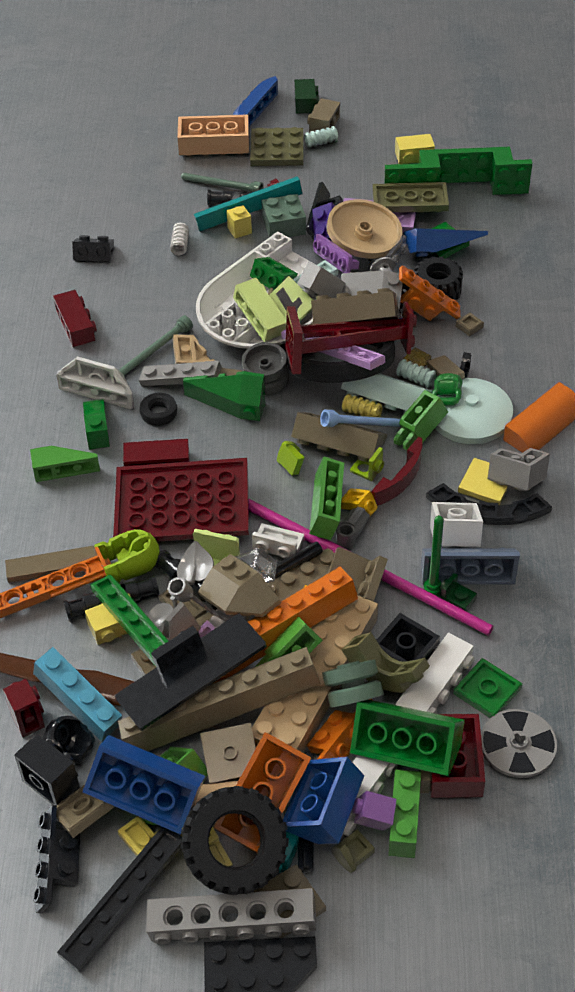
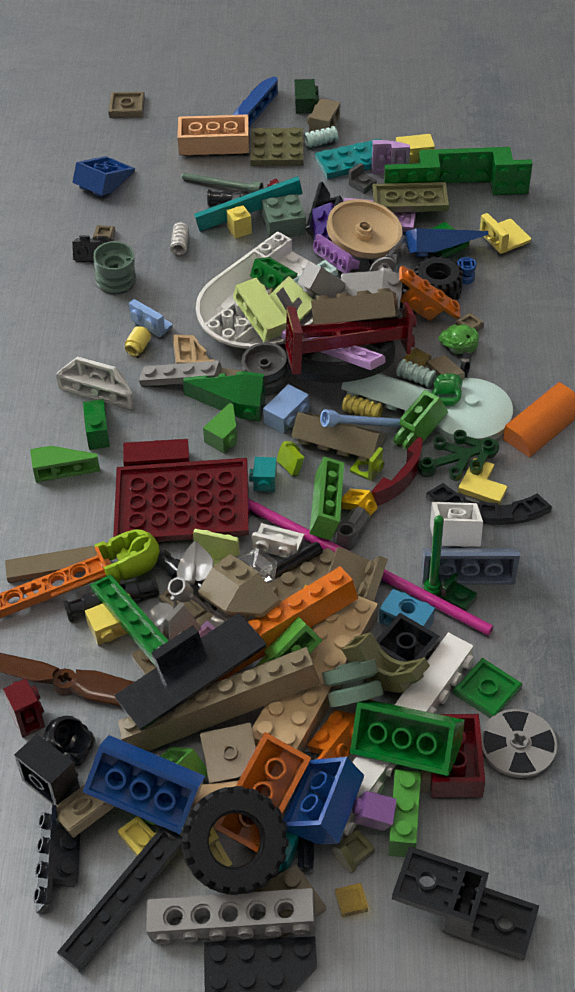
(75, 318): dark red brick -> none
(77, 694): medium azure brick -> none
(101, 175): none -> blue slope
(102, 230): none -> dark tan tile
(114, 267): none -> sand green wheel
(126, 104): none -> dark tan tile
(137, 341): none -> light yellow brick
(148, 318): none -> light blue bracket
(161, 418): black tyre -> none
(182, 325): sand green piece -> none
(221, 430): none -> bright green slope
(264, 474): none -> teal brick
(283, 409): none -> light blue brick
(340, 160): none -> teal plate
(351, 900): none -> clear yellow tile
(360, 180): none -> dark grey bracket
(388, 153): none -> lavender slope
(401, 602): none -> dark azure brick
(456, 339): none -> bright green hair
(465, 902): none -> black bracket
(468, 267): none -> blue wheel
(484, 448): none -> dark green plant
(503, 235): none -> light yellow bracket
(518, 469): light grey brick -> none

